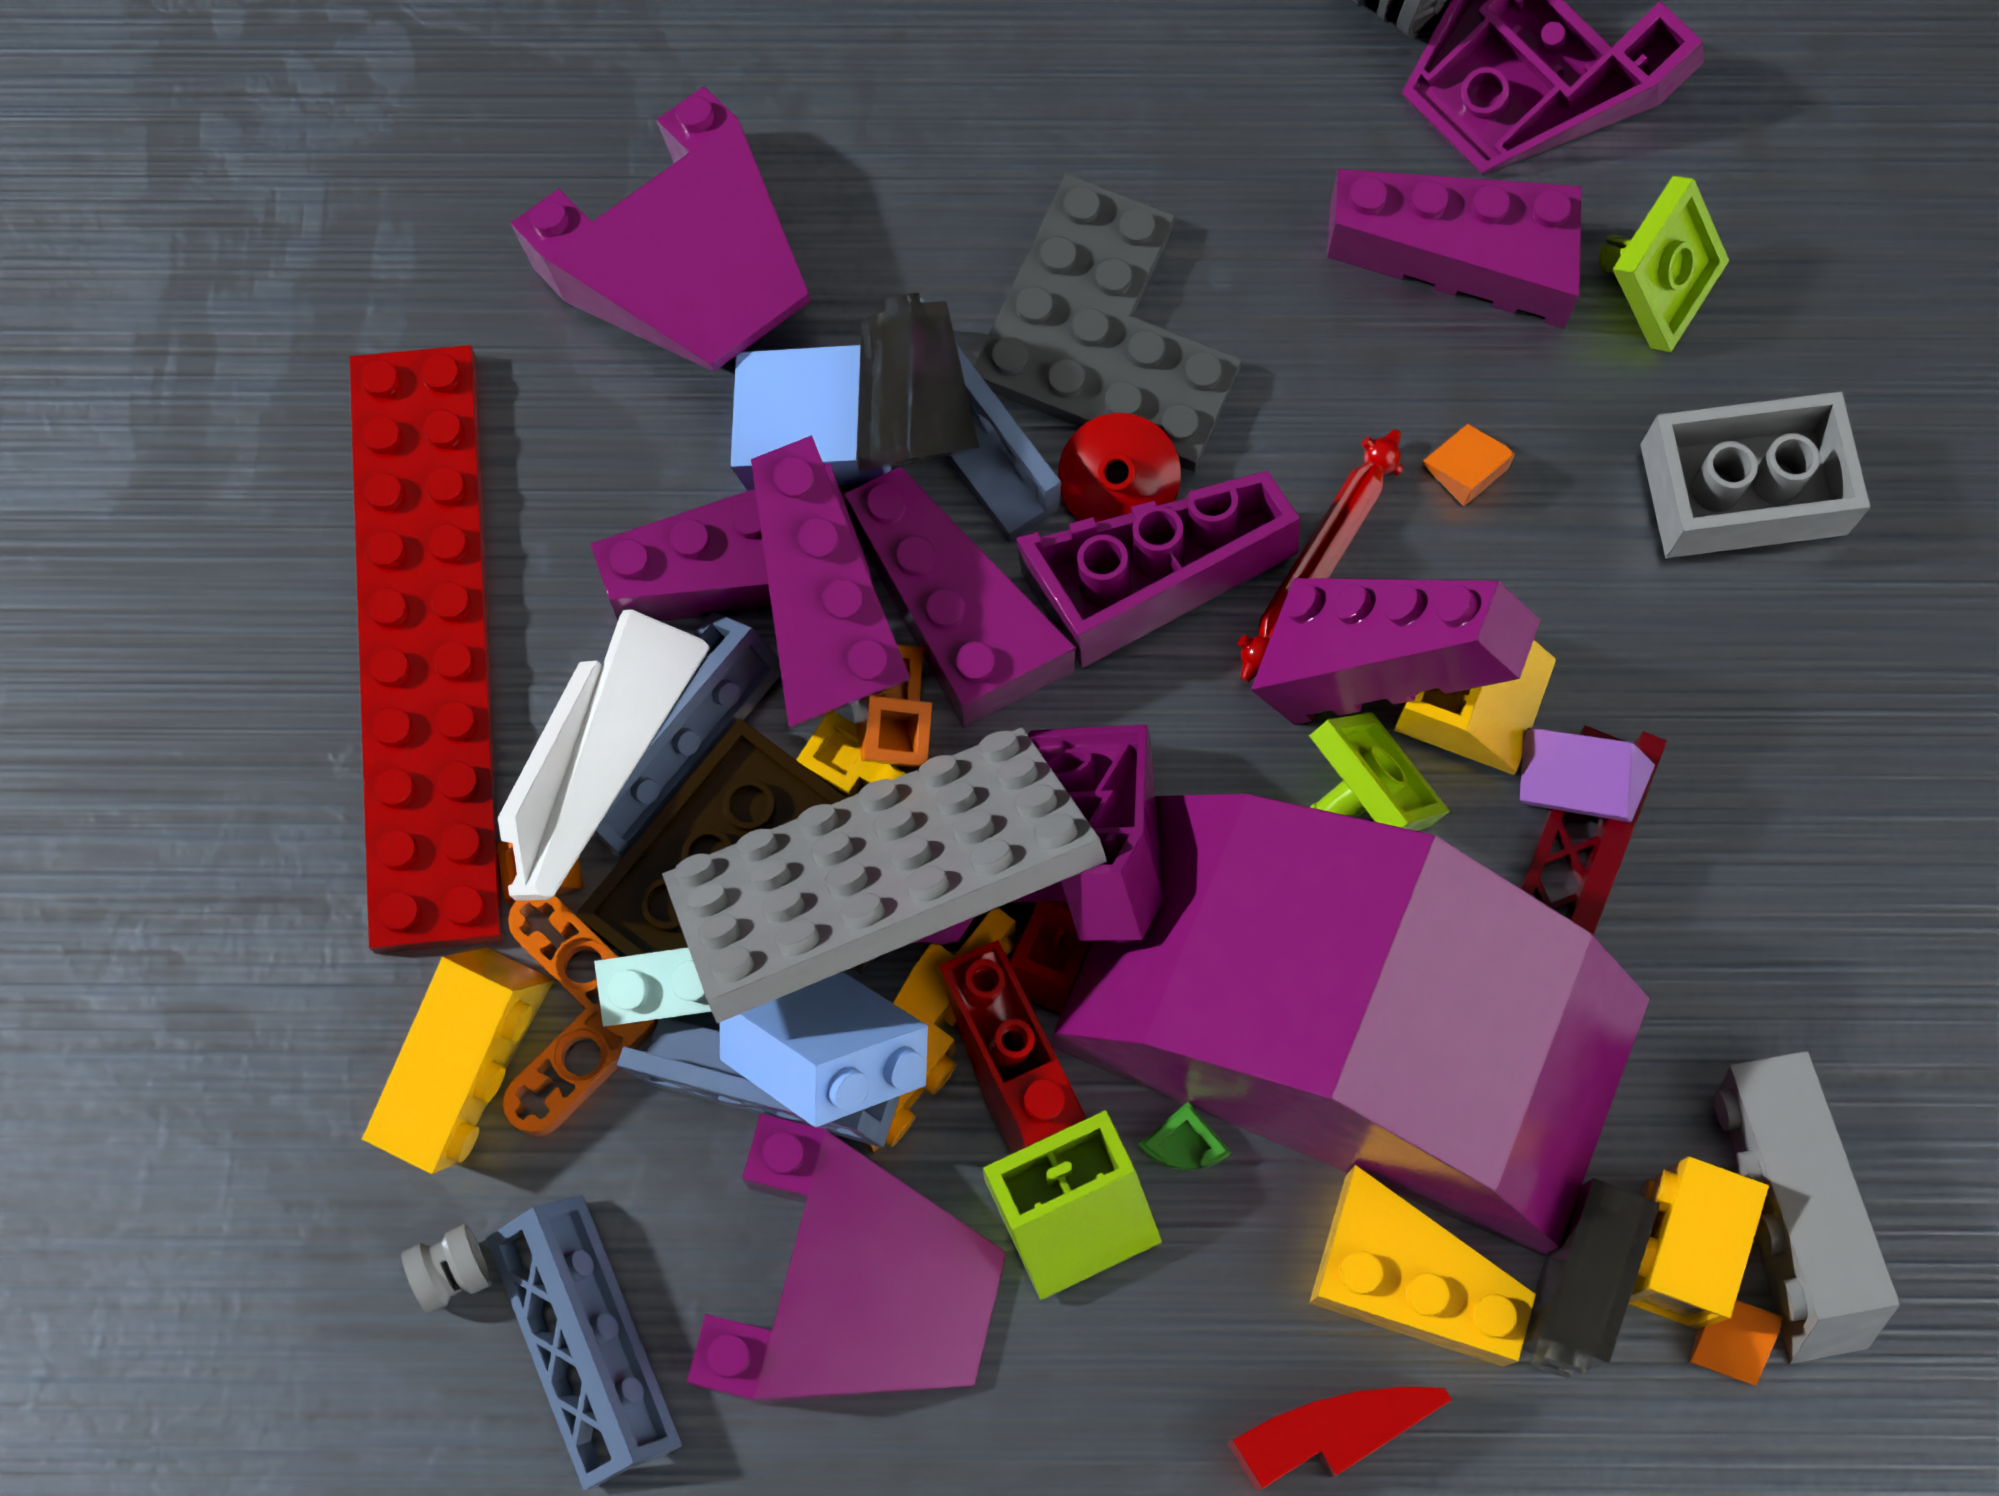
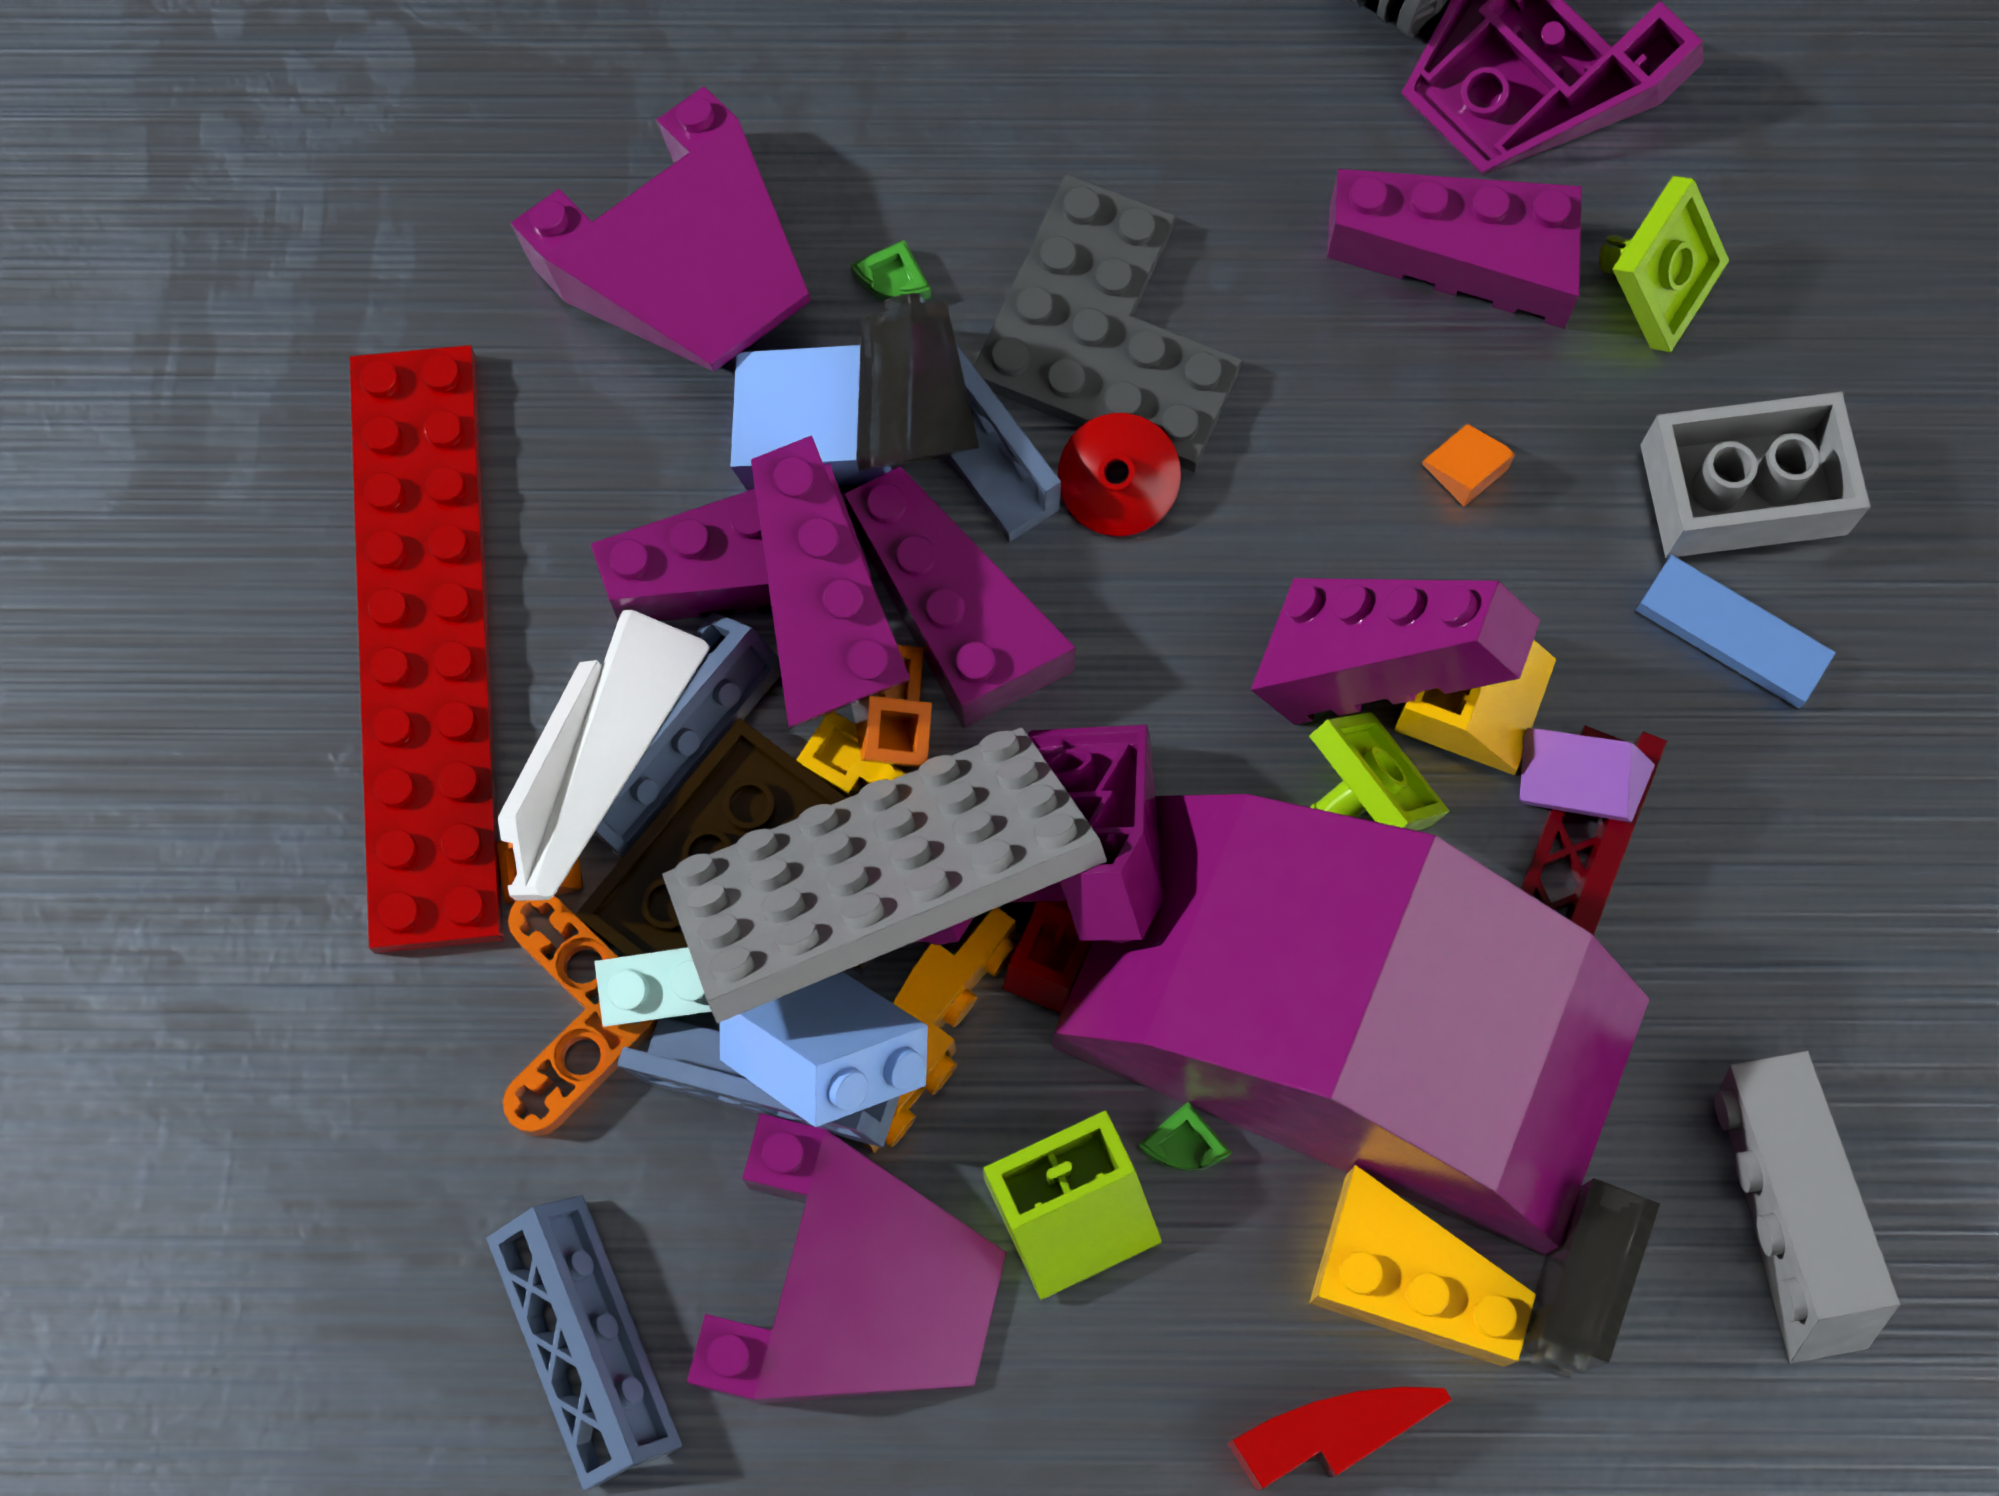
(446, 1268): light grey wheel -> none
(455, 1057): yellow wedge -> none
(891, 273): none -> bright green tile
(1008, 1049): red slope -> none
(1150, 566): magenta wedge -> none
(1329, 538): red wheel -> none
(1697, 1242): yellow piece -> none
(1736, 631): none -> medium blue tile
(1739, 1344): orange slope -> none

